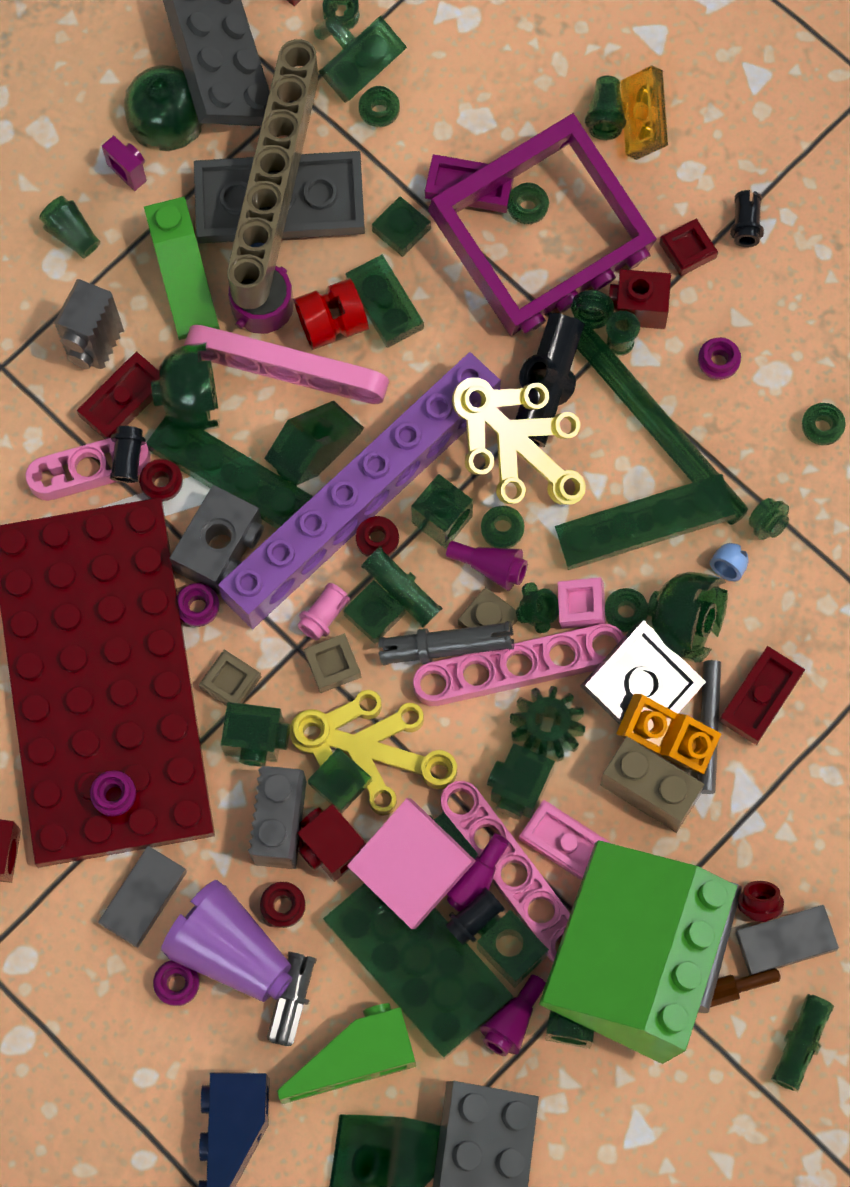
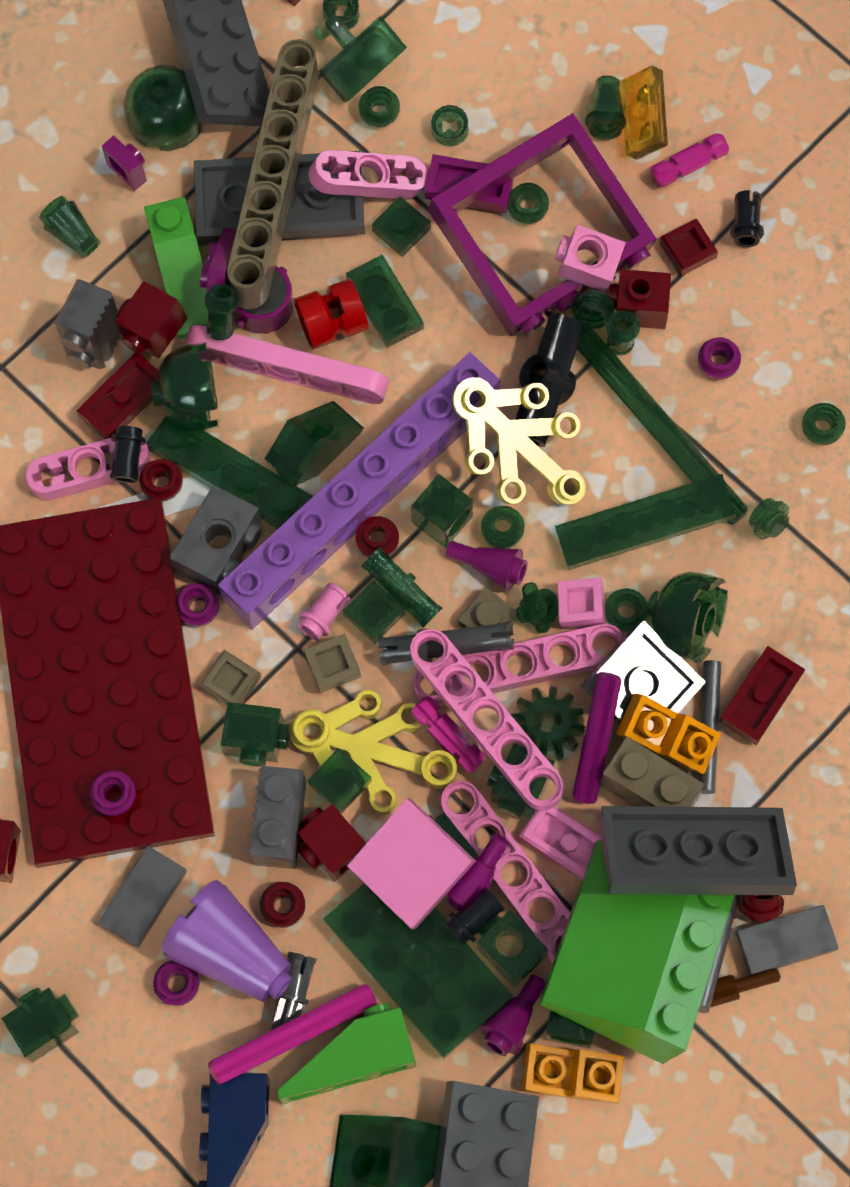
(41, 1022): none -> clear green brick
(150, 320): none -> dark red brick
(219, 254): none -> magenta plate
(221, 303): none -> clear green pin
(291, 1034): none -> dark pink axle
(353, 184): none -> bright pink beam
(448, 734): none -> dark pink axle
(450, 114): none -> clear green bush
(492, 740): none -> bright pink beam
(572, 1073): none -> light orange slope
(597, 737): none -> magenta axle
(606, 249): none -> bright pink brick
(689, 160): none -> dark pink axle
(696, 850): none -> dark grey plate
(730, 562): light blue hinge -> none
(802, 1042): clear green pin -> none

